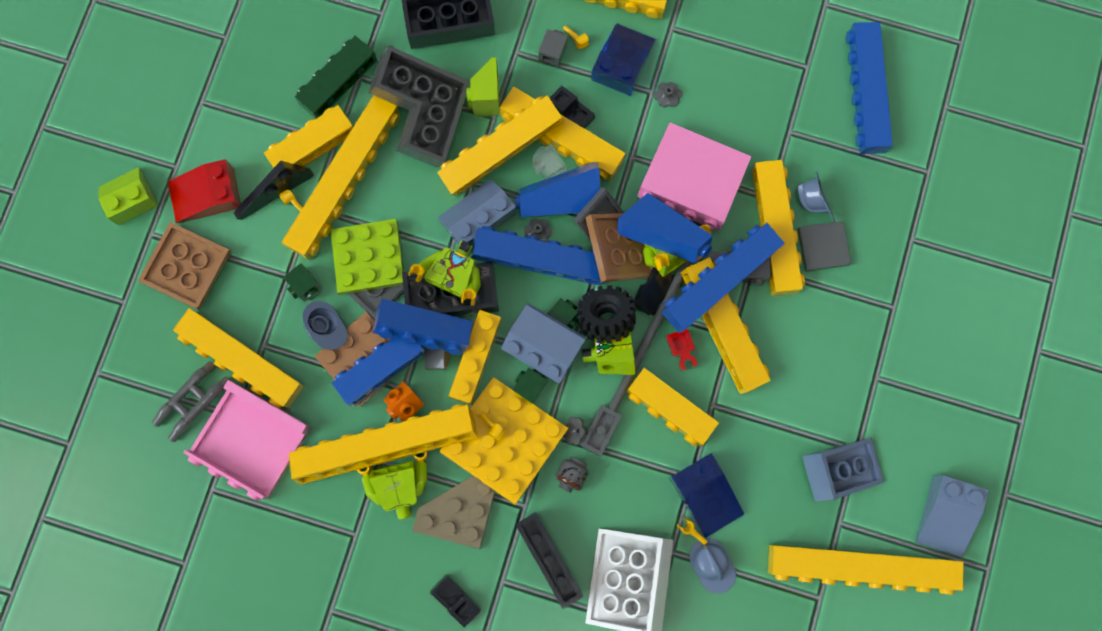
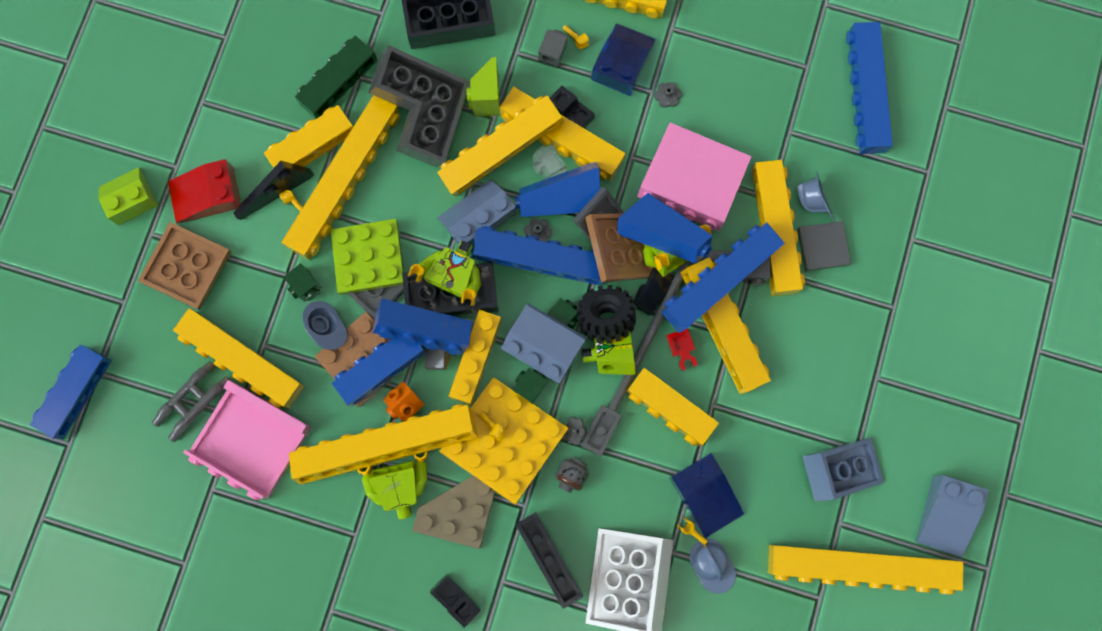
(70, 392): none -> blue brick

